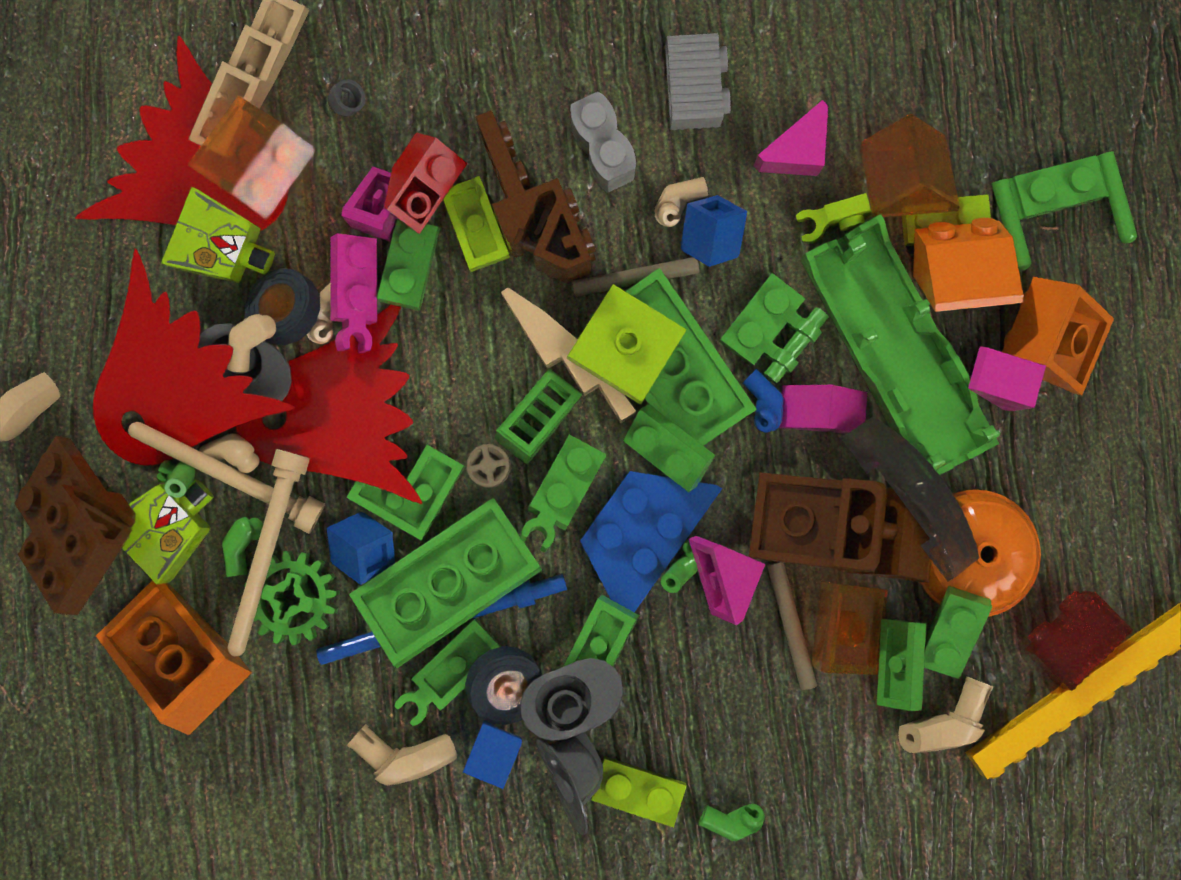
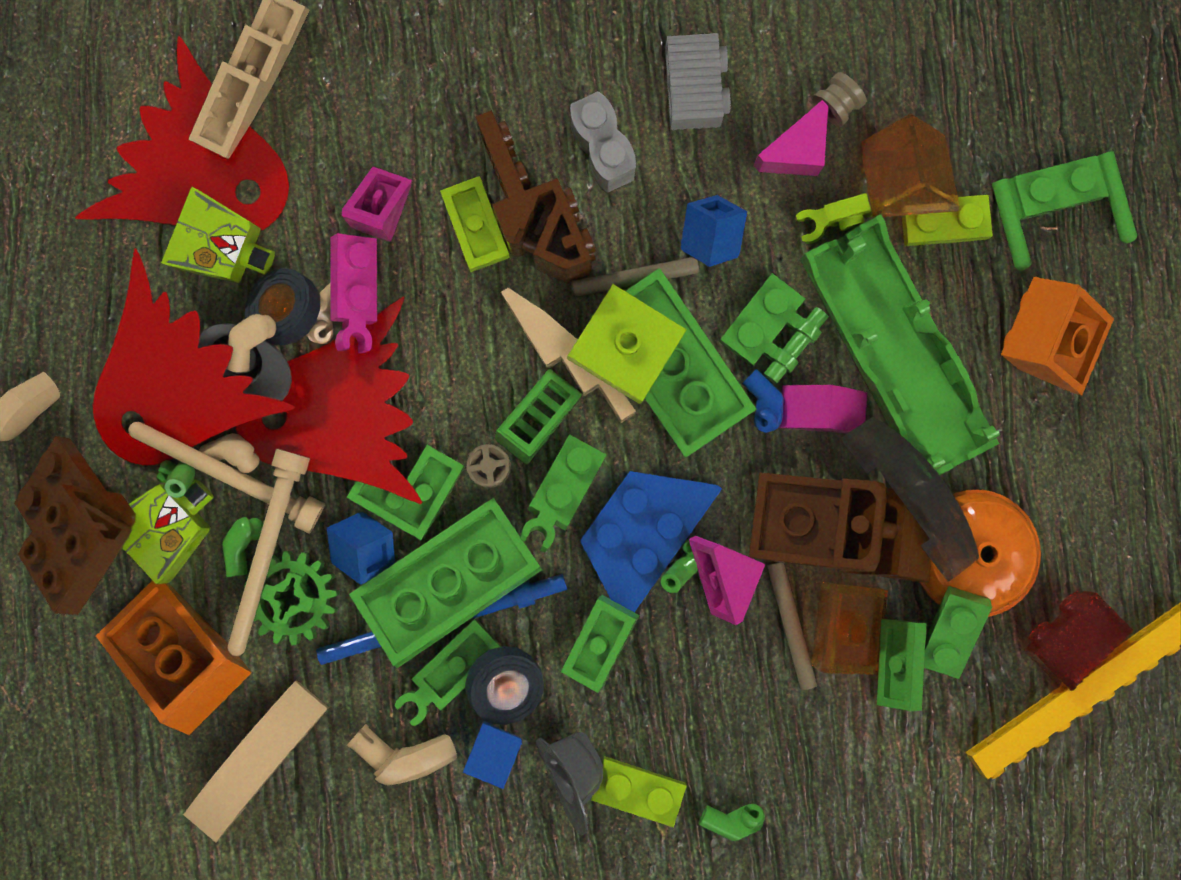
(252, 157): clear orange slope -> none
(255, 760): none -> tan slope
(353, 100): dark grey hinge -> none
(408, 266): bright green plate -> none
(421, 180): red slope -> none
(572, 699): dark grey piece -> none
(668, 448): bright green plate -> none
(675, 199): tan arm -> none
(841, 97): none -> dark tan wheel
(949, 730): tan arm -> none
(967, 265): orange slope -> none
(1006, 379): dark pink slope -> none

